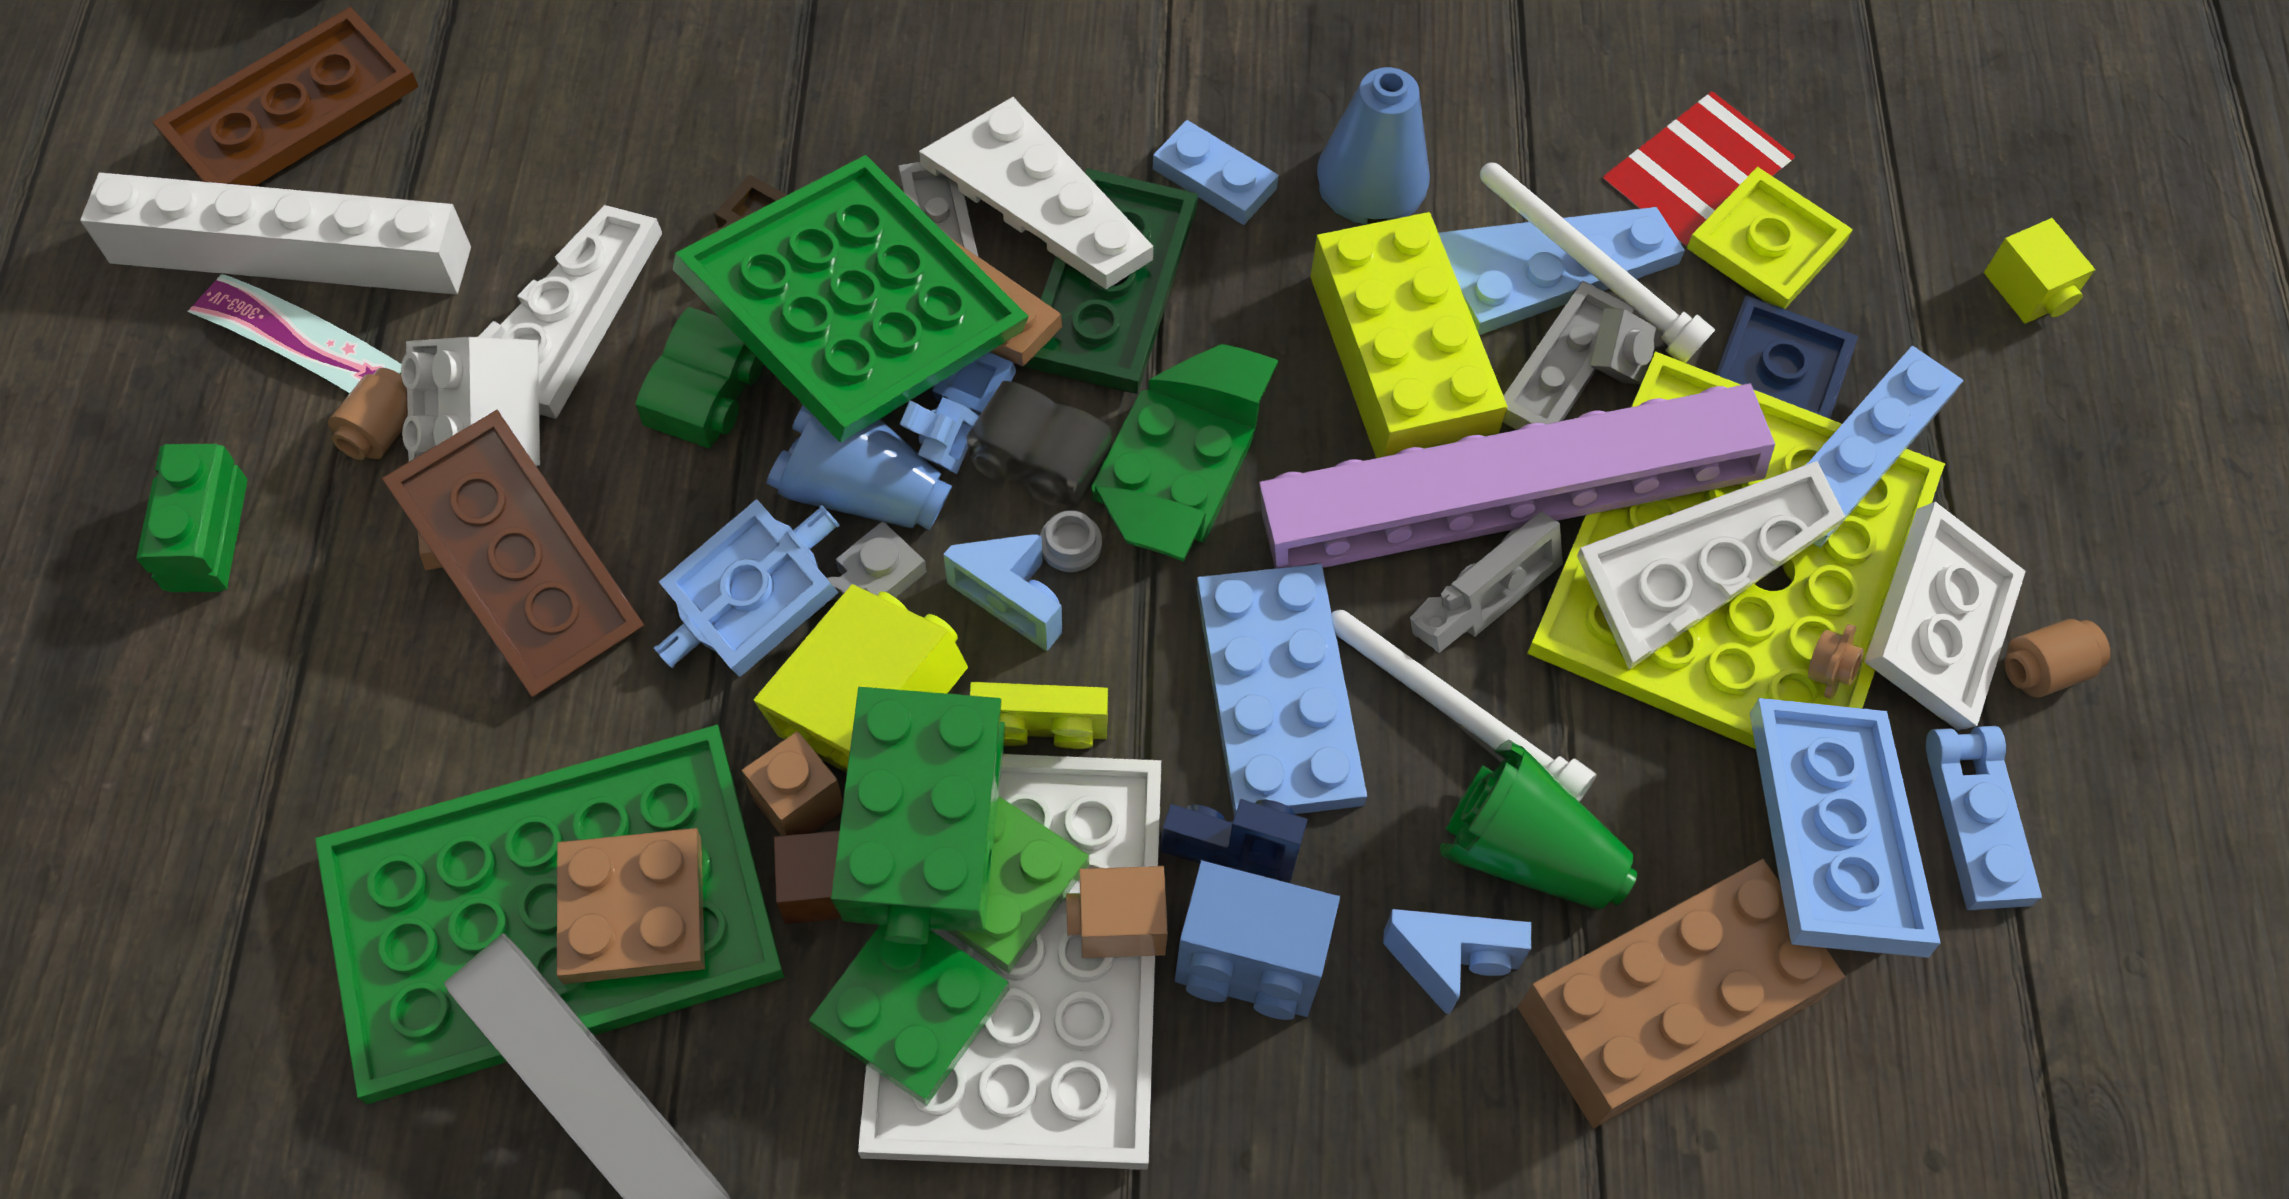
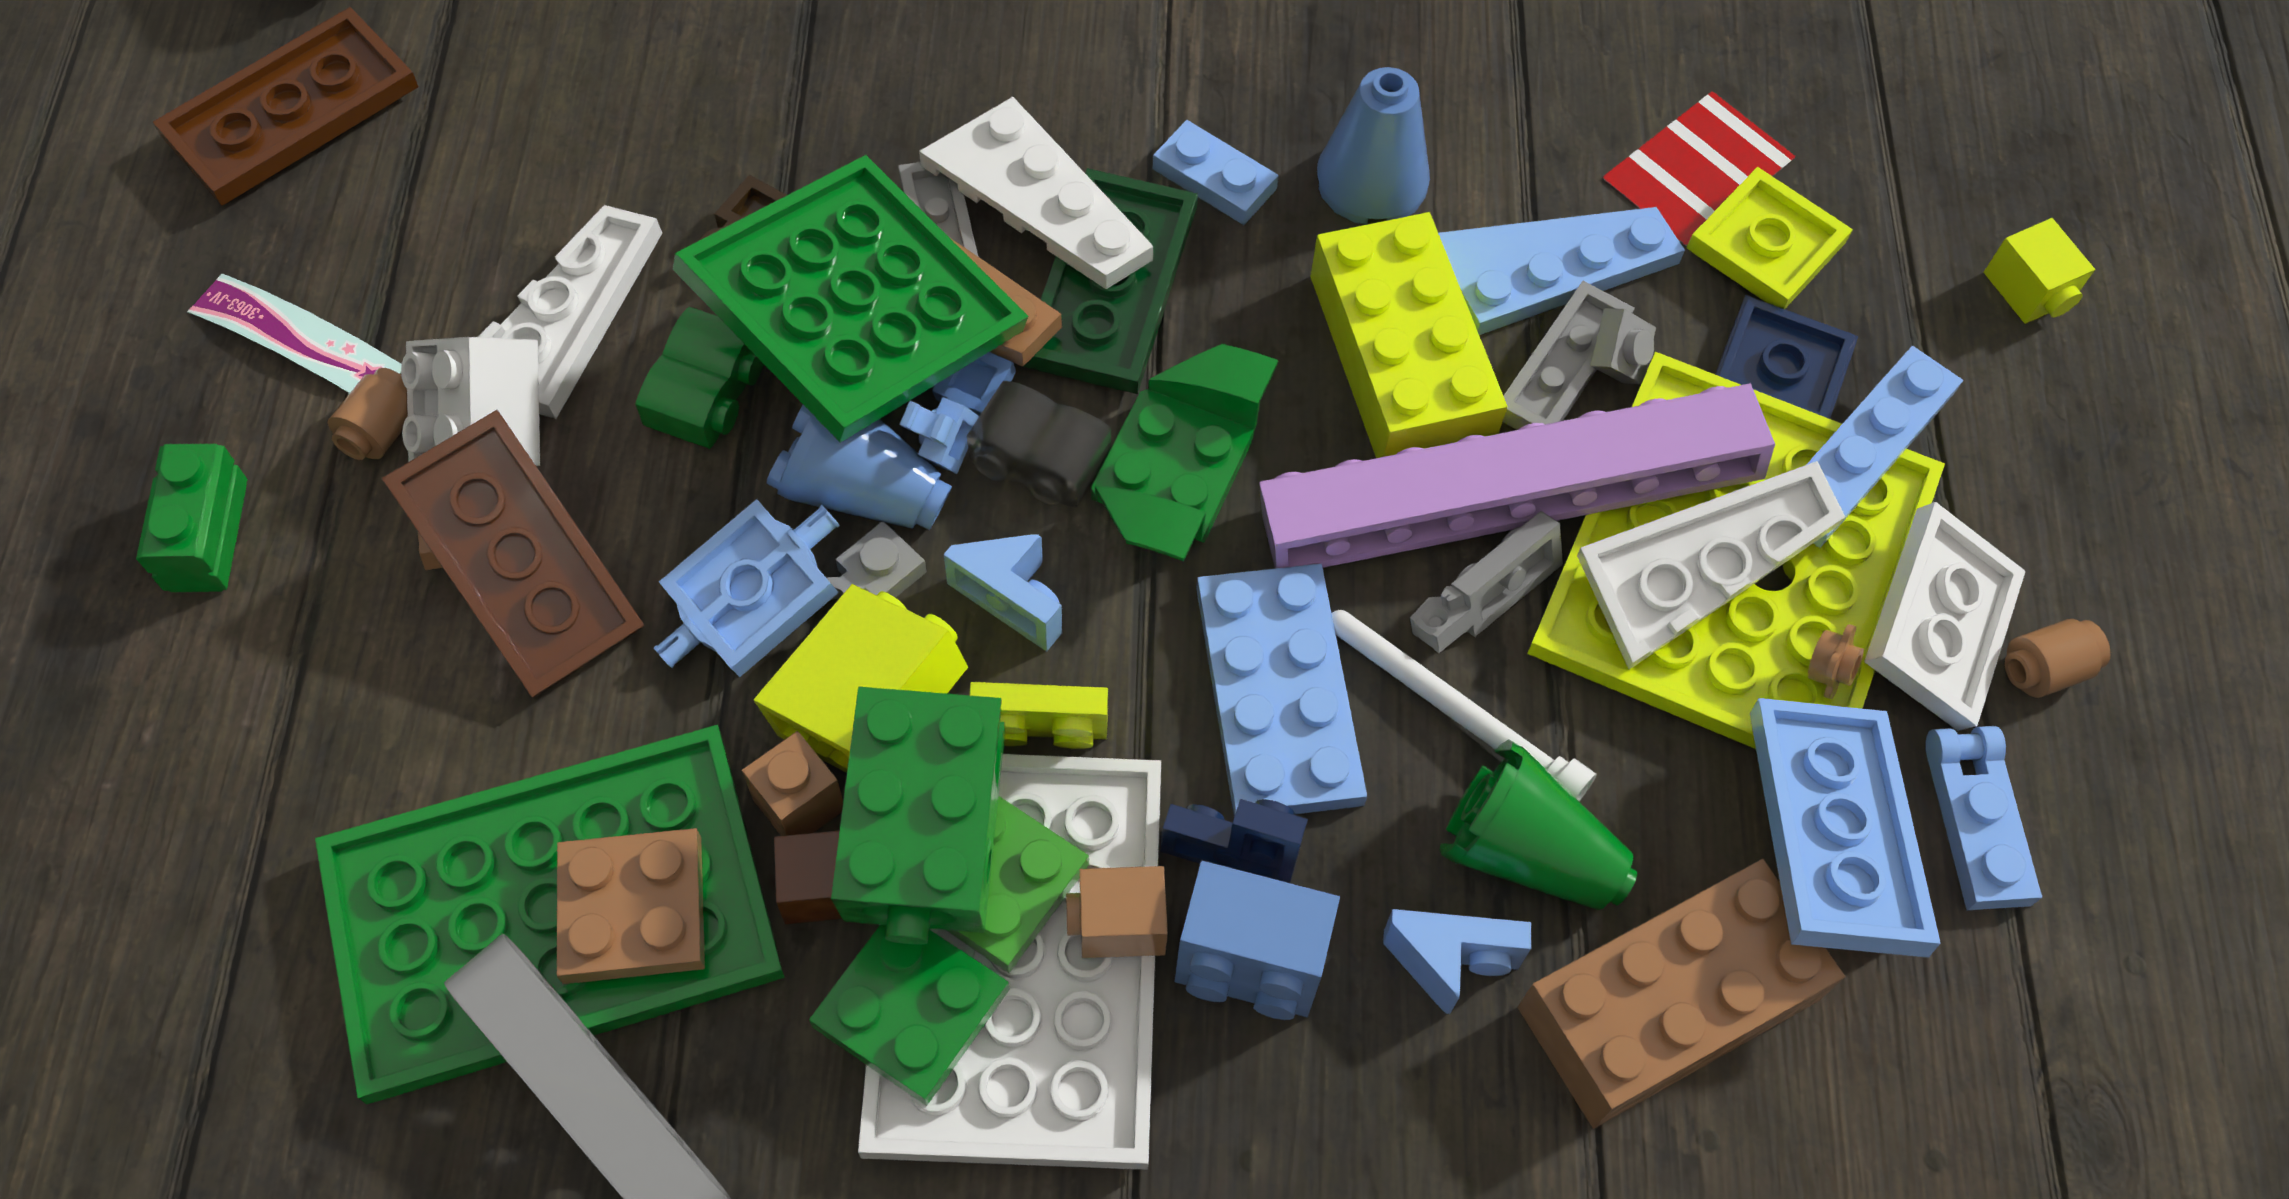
(277, 233): white brick -> none
(1071, 541): light grey plate -> none
(1680, 333): white piece -> none

